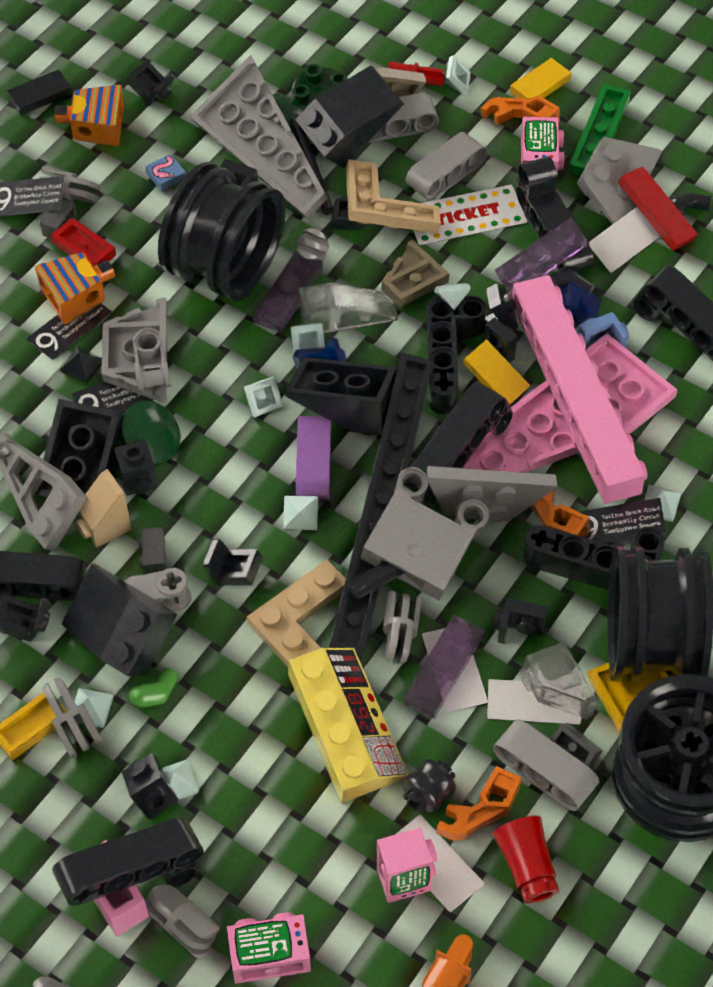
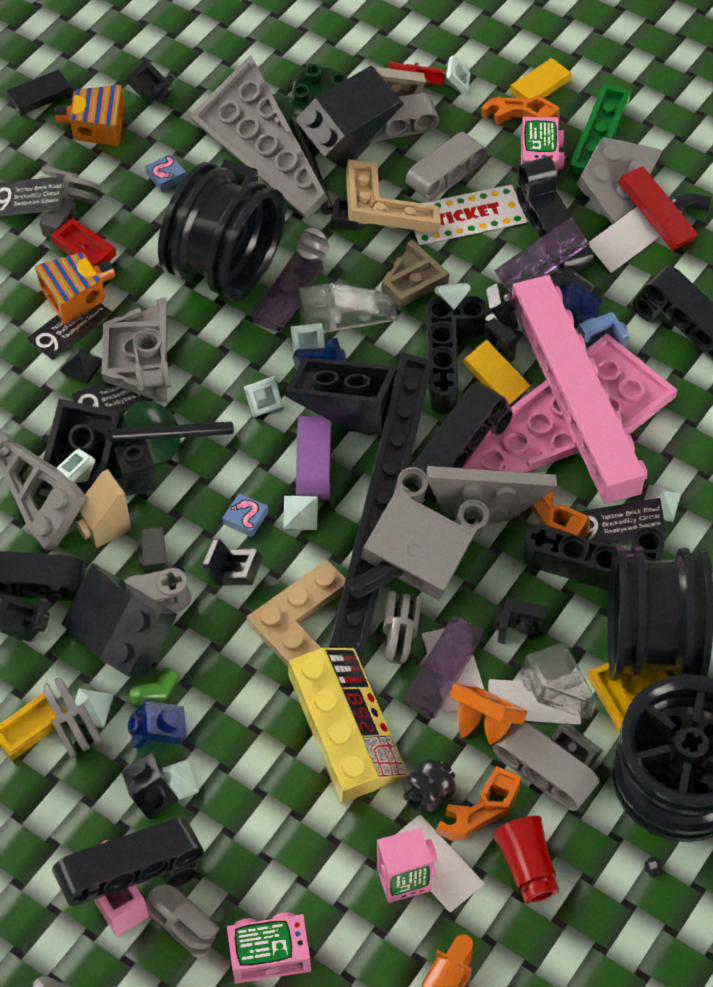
(77, 466): none -> light aqua slope
(157, 723): none -> clear blue bracket
(170, 431): none -> black bar
(245, 515): none -> medium blue tile
(476, 702): none -> orange tile
(653, 866): none -> black piece

